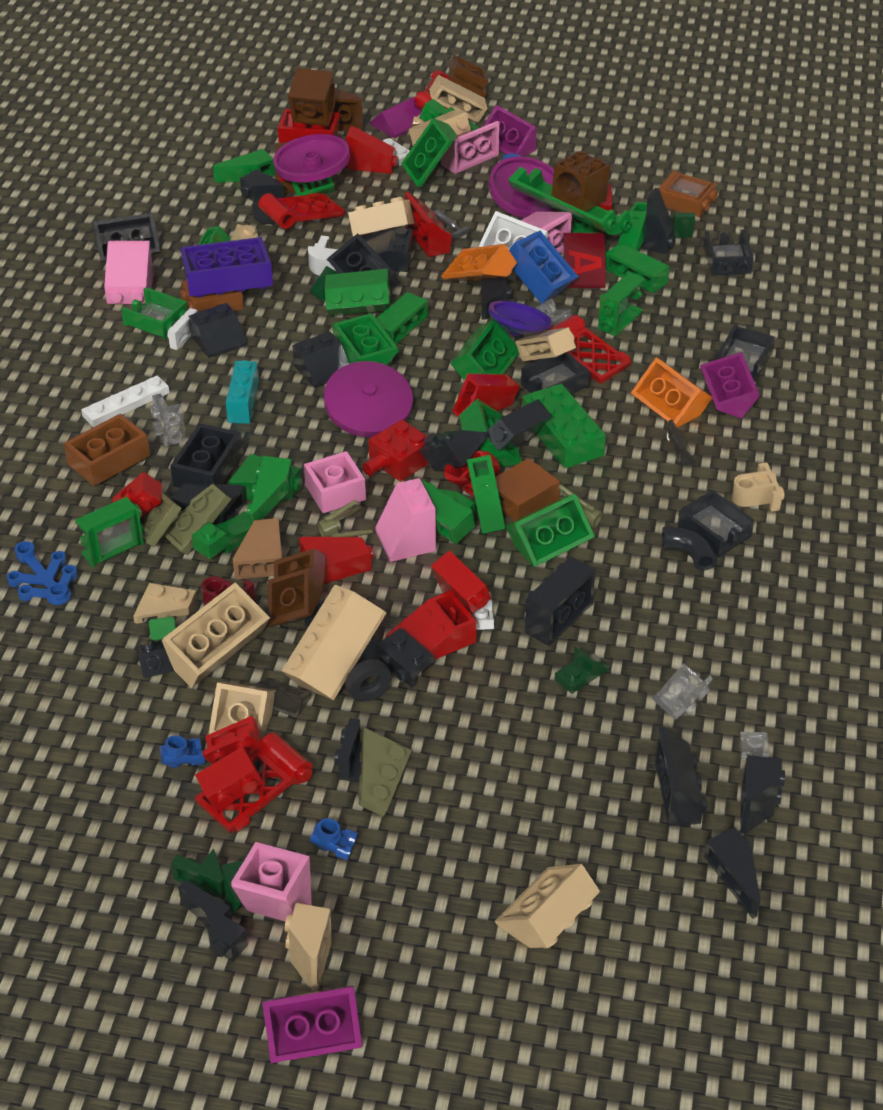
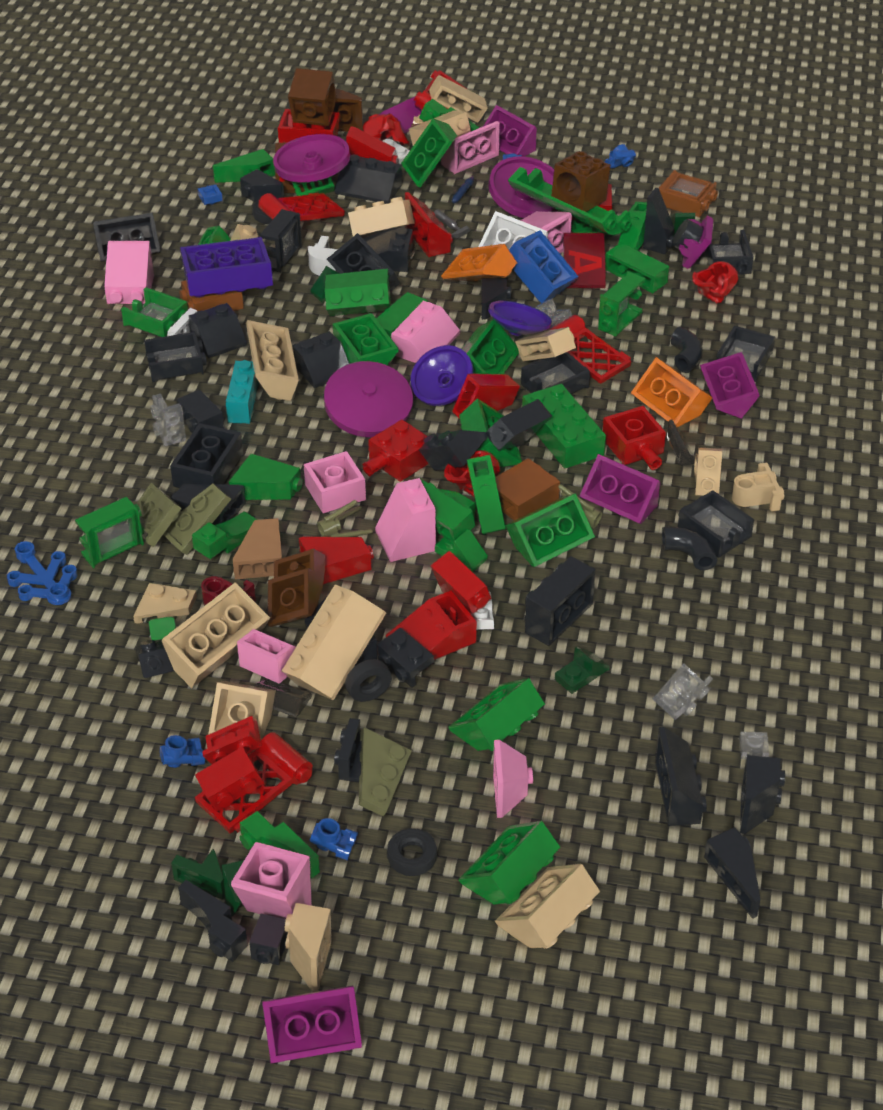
(107, 449): dark orange brick -> none
(124, 401): white plate -> none
(143, 491): red brick -> none
(174, 356): none -> black window
(200, 409): none -> black brick
(210, 194): none -> blue plate
(258, 829): none -> green slope
(264, 655): none -> bright pink slope
(268, 940): none -> black brick
(272, 485): green slope -> none
(273, 359): none -> tan slope
(286, 232): none -> black window
(369, 179): none -> black slope
(384, 127): none -> red head
(416, 866): none -> black tyre
(424, 330): none -> bright pink slope
(435, 369): none -> dark purple dish
(463, 189): none -> dark blue piece
(465, 548): none -> green slope
(468, 75): reddish brown slope -> none
(498, 714): none -> green slope
(510, 777): none -> bright pink slope
(511, 862): none -> green slope
(621, 156): none -> blue plate
(621, 489): none -> magenta slope
(635, 437): none -> red brick
(690, 349): none -> black cylinder
(693, 239): none -> magenta piece
(707, 470): none -> tan pin
(716, 281): none -> red head

